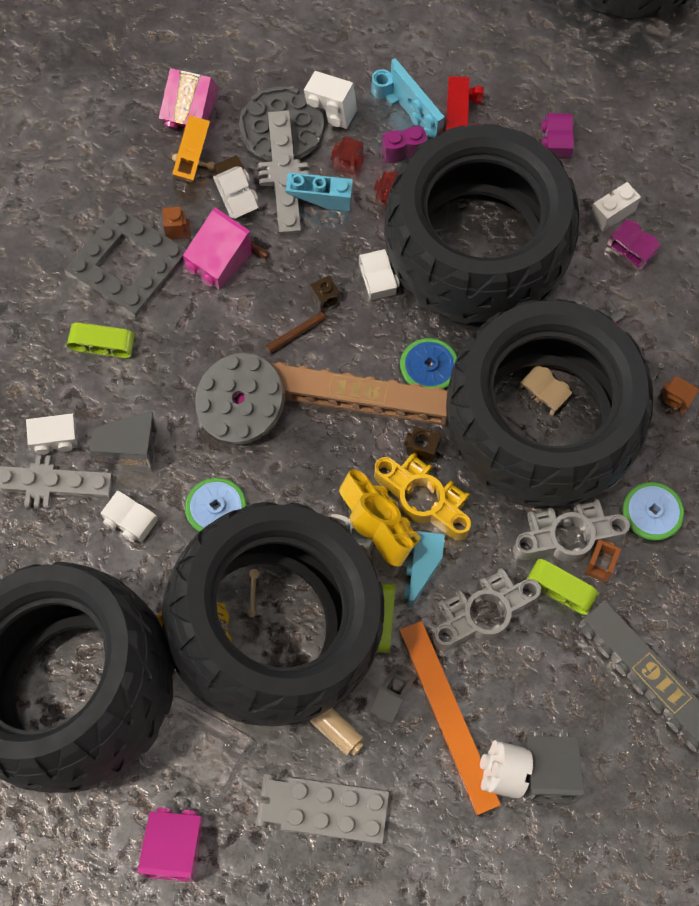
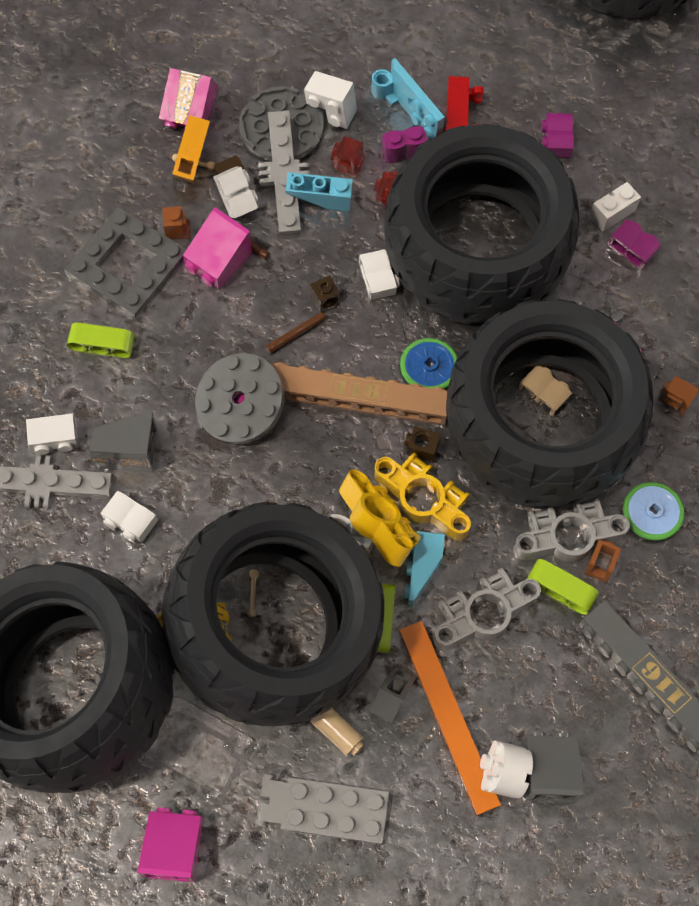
(206, 495): light blue wheel -> none

